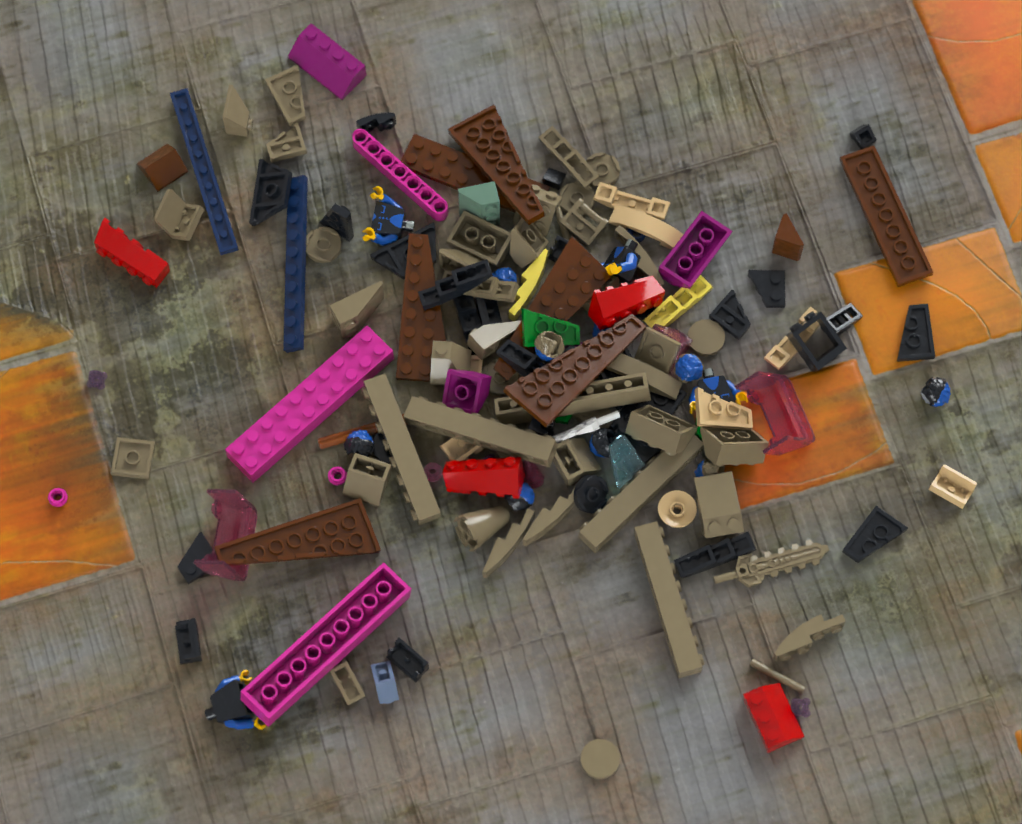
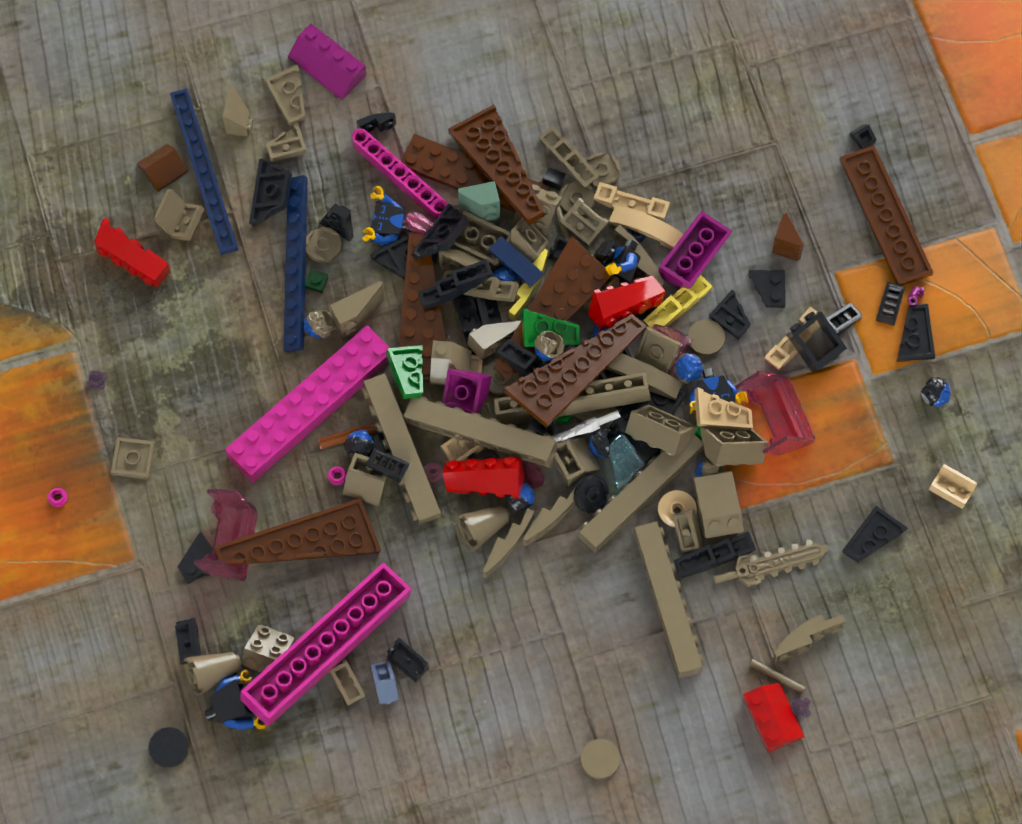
(168, 747): none -> black tile
(210, 670): none -> dark tan cone
(265, 647): none -> dark tan bracket
(316, 281): none -> dark green plate
(319, 324): none -> dark tan piece
(390, 459): none -> black slope
(407, 369): none -> wing
(417, 222): none -> clear pink brick
(441, 233): none -> black wing
(515, 262): none -> dark blue tile
(605, 251): none -> black slope
(688, 531): none -> dark tan slope
(893, 292): none -> black slope
(916, 291): none -> magenta arm

